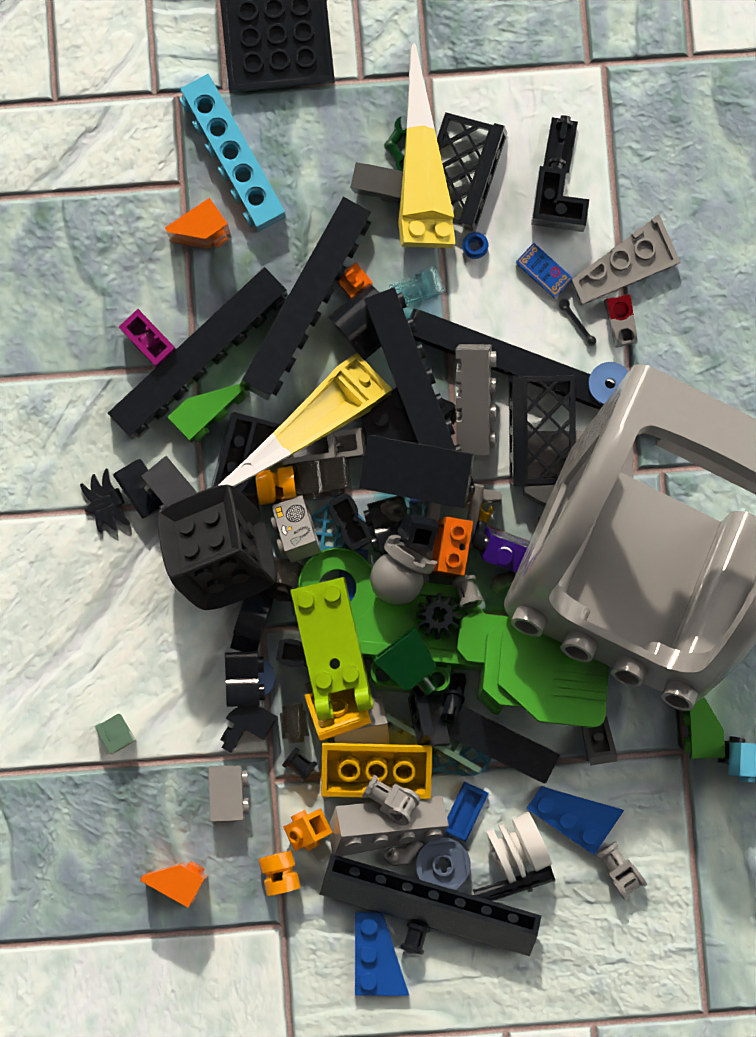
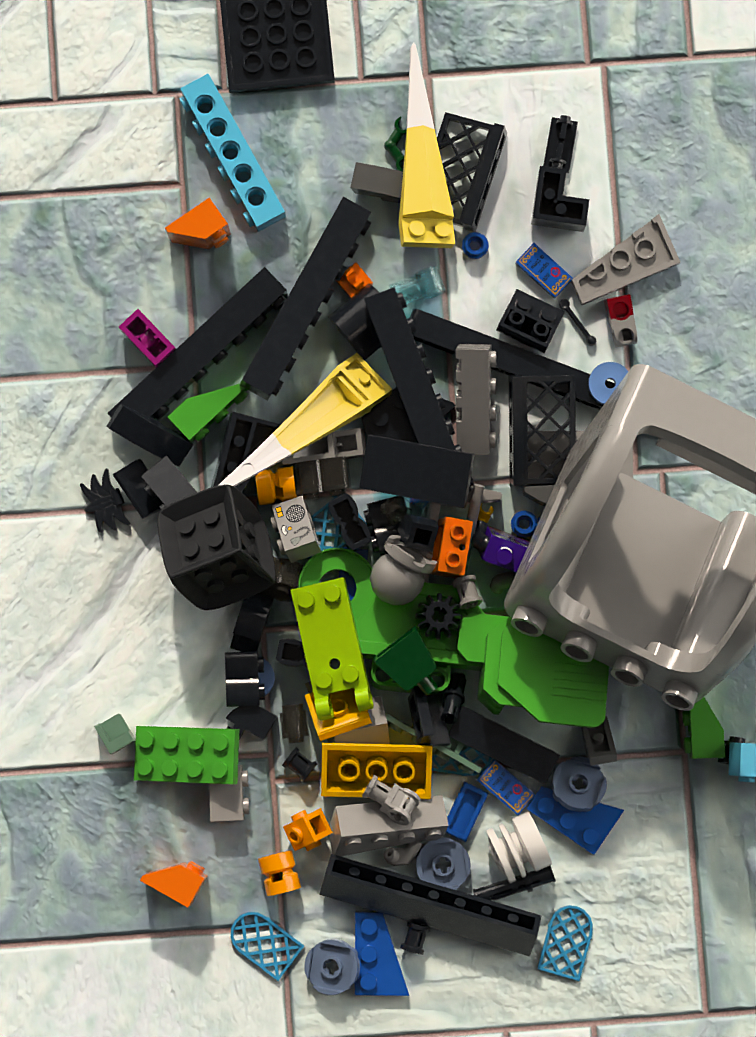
(150, 434): none -> black slope
(186, 754): none -> bright green plate
(247, 954): none -> dark azure window
(345, 957): none -> sand blue plate
(505, 787): none -> blue tile
(530, 321): none -> black brick
(530, 517): none -> blue plate
(565, 791): none -> sand blue plate
(569, 935): none -> dark azure window
(622, 872): light grey connector -> none

